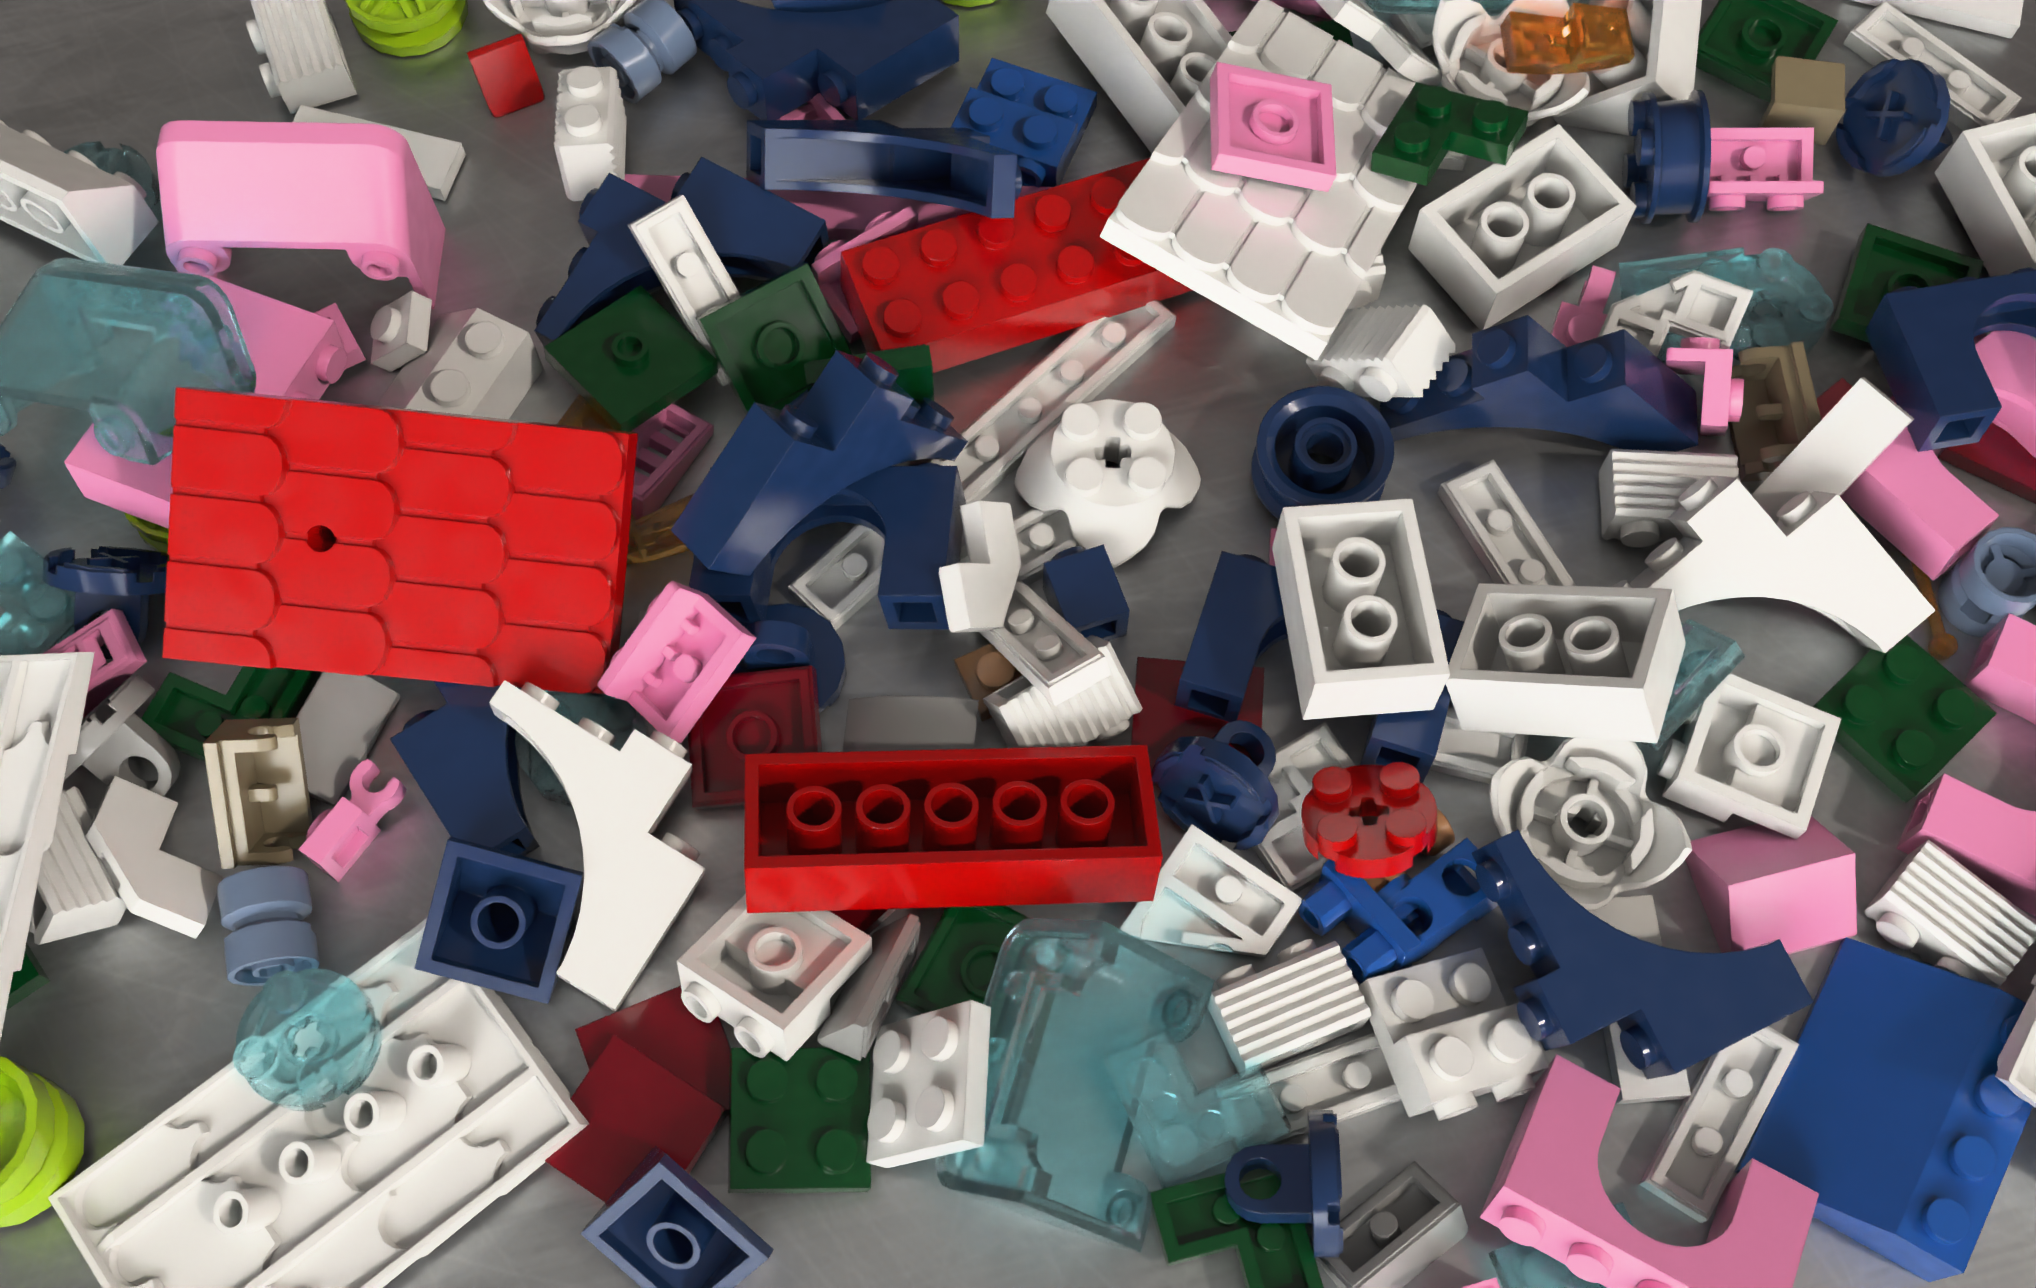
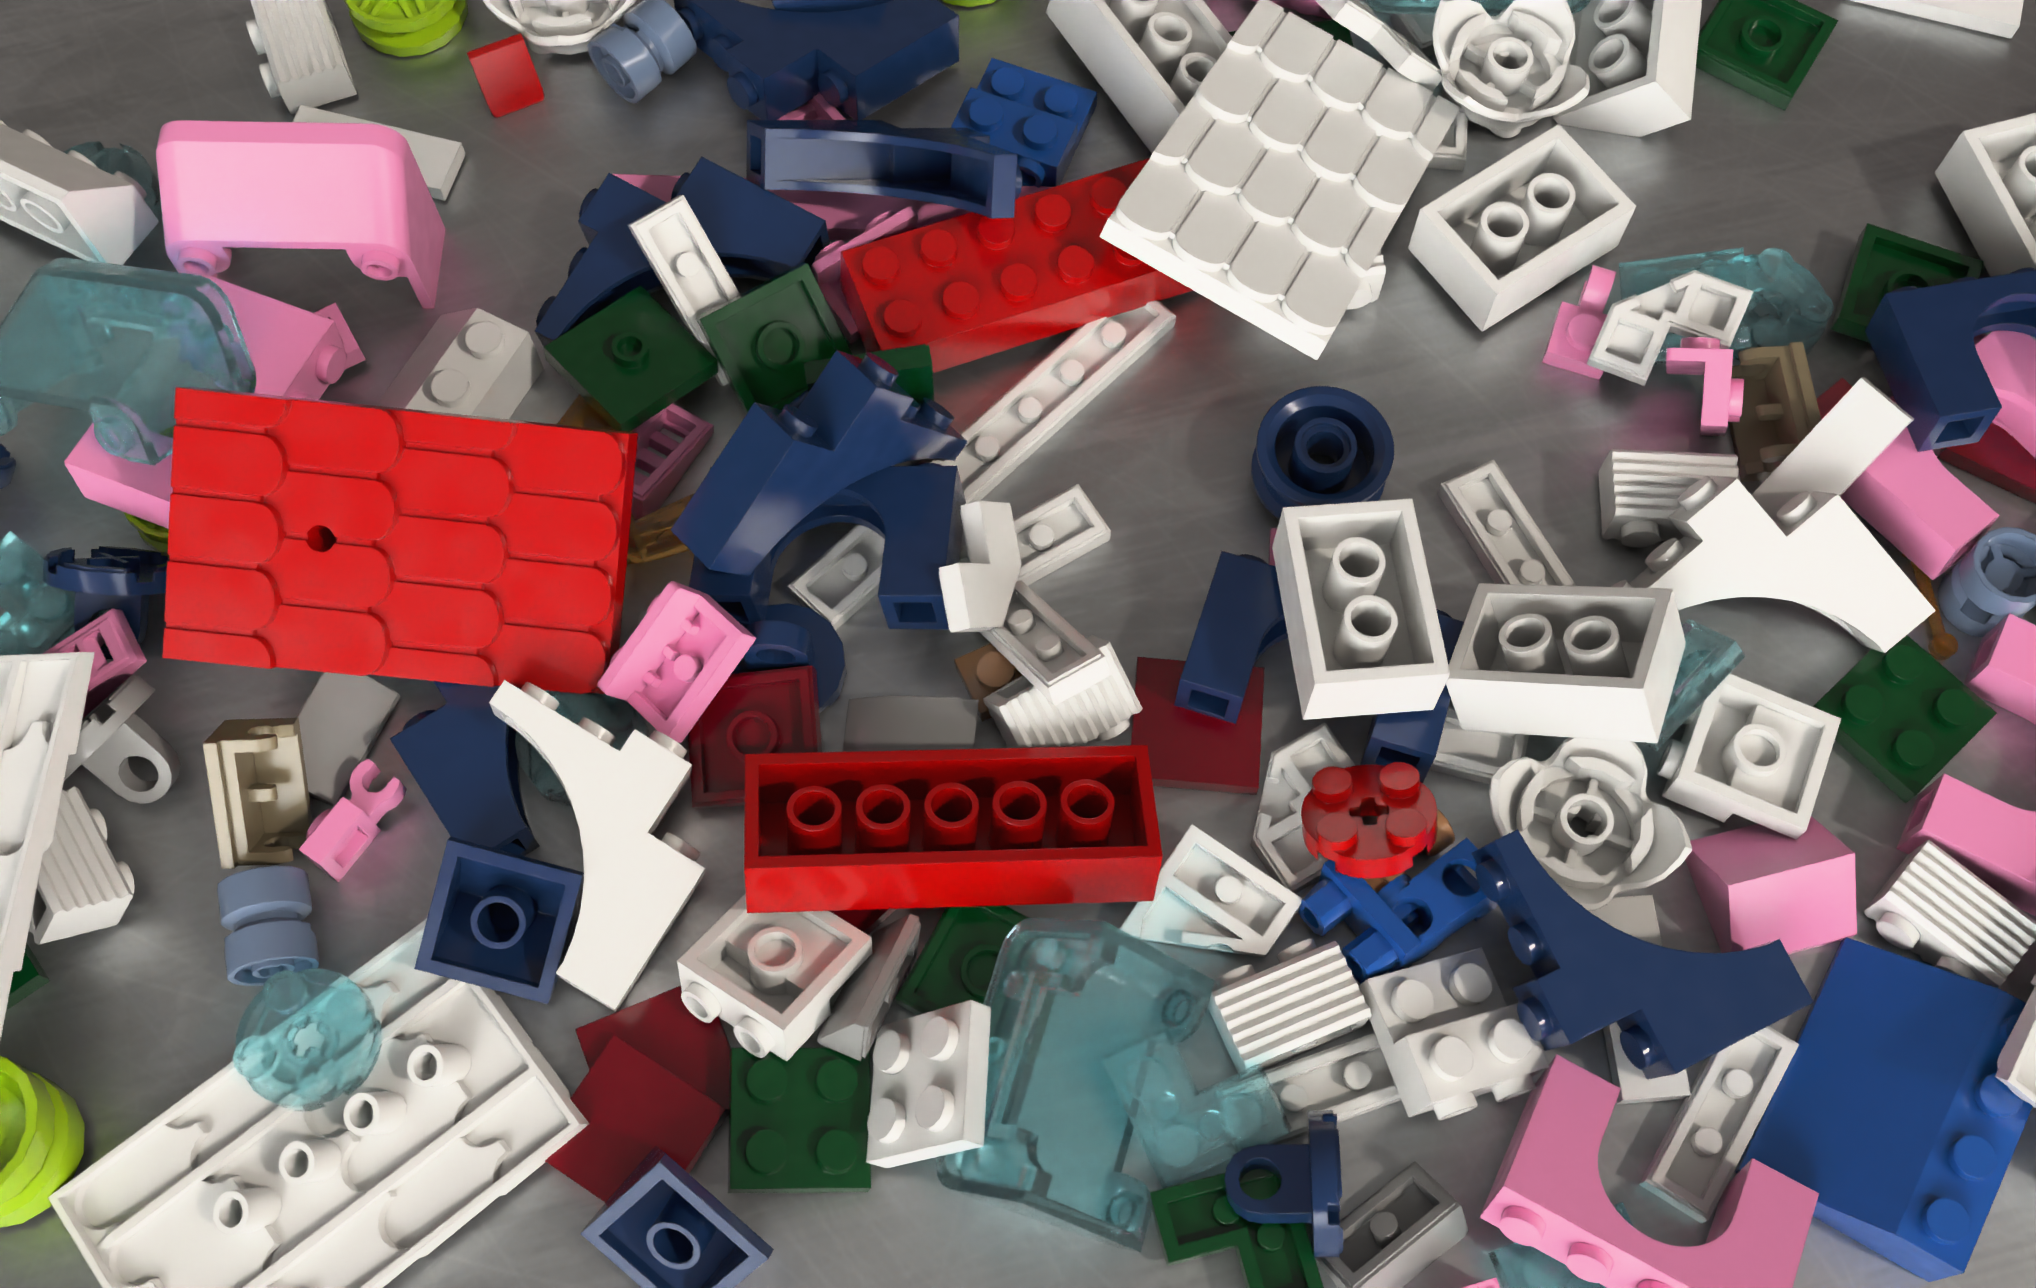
(153, 883): white tile -> none
(191, 712): dark green plate -> none
(400, 331): white plate -> none
(589, 129): white brick -> none
(1086, 592): dark blue brick -> none
(1104, 503): white brick -> none
(1218, 786): dark blue tile -> none
(1272, 127): bright pink plate -> none
(1384, 352): white brick -> none
(1445, 121): dark green plate -> none
(1531, 380): dark blue arch -> none
(1579, 42): clear orange slope -> none
(1668, 157): dark blue wheel -> none
(1762, 167): bright pink bracket -> none
(1806, 96): dark tan panel -> none
(1895, 118): dark blue tile -> none
(1974, 94): white tile -> none

